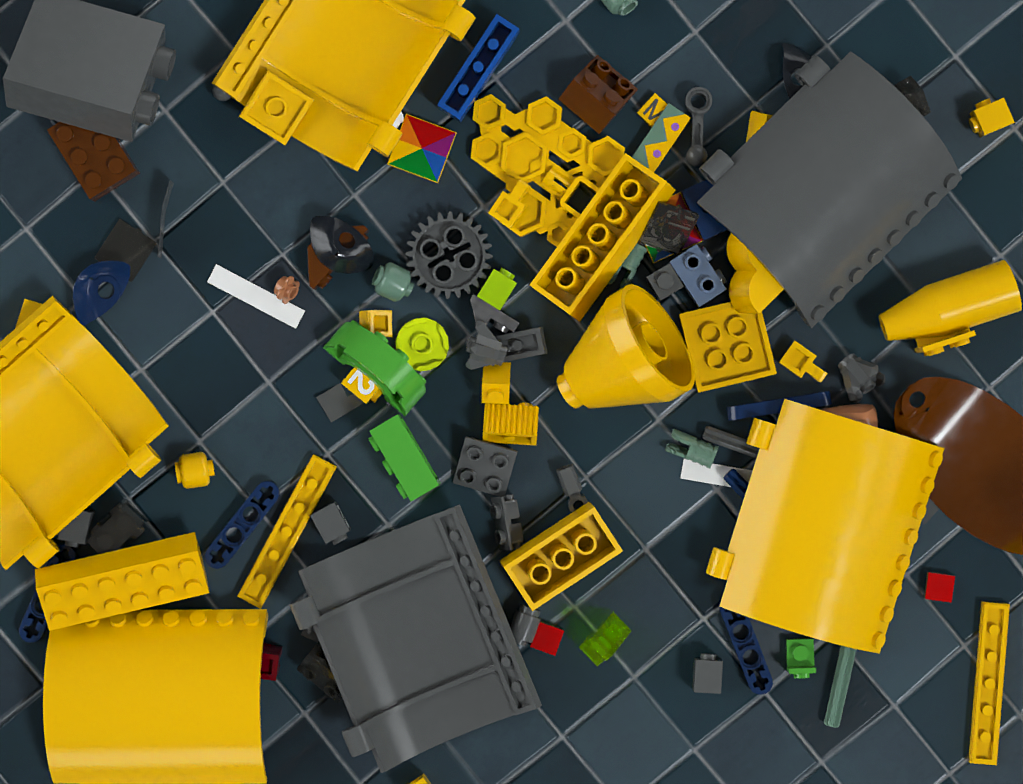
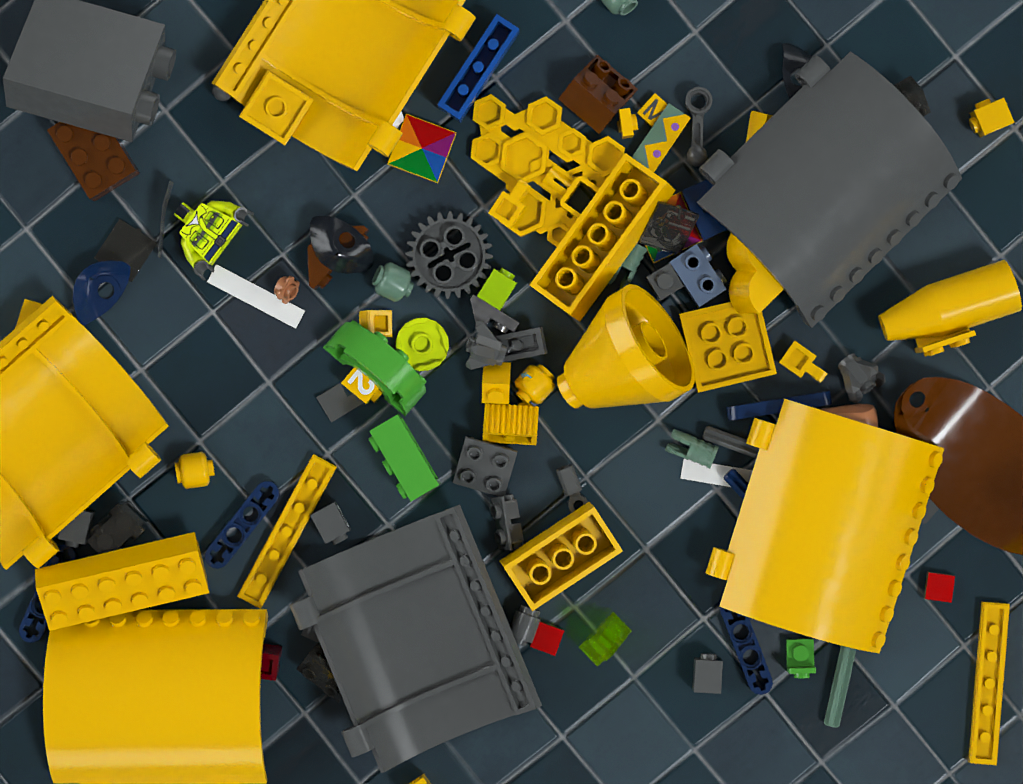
(209, 231): none -> torso
(534, 384): none -> yellow head
(627, 123): none -> yellow plate

